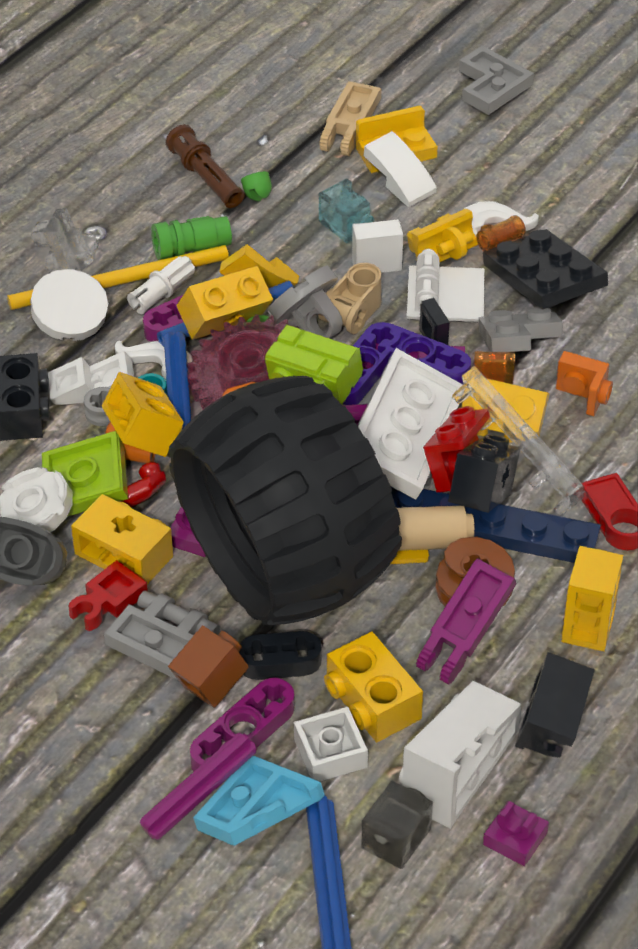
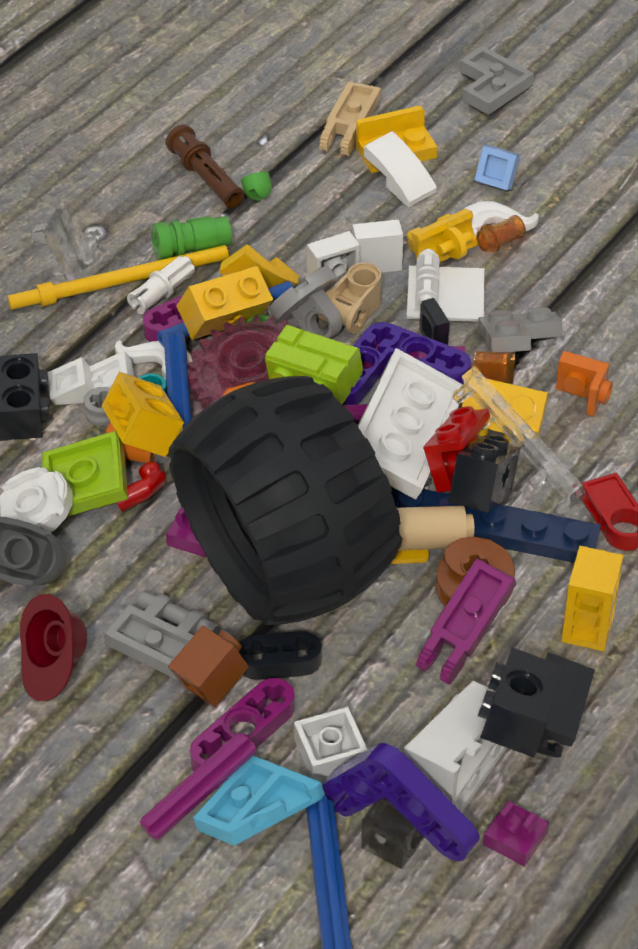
(50, 646): none -> dark red piece
(69, 304): white tile -> none
(107, 592): red plate -> none
(117, 532): yellow brick -> none
(337, 252): none -> white piece
(341, 208): clear light blue brick -> none
(373, 687): yellow brick -> none
(408, 790): none -> dark purple beam
(497, 167): none -> light blue tile
(522, 701): none -> black brick
(545, 268): black plate -> none

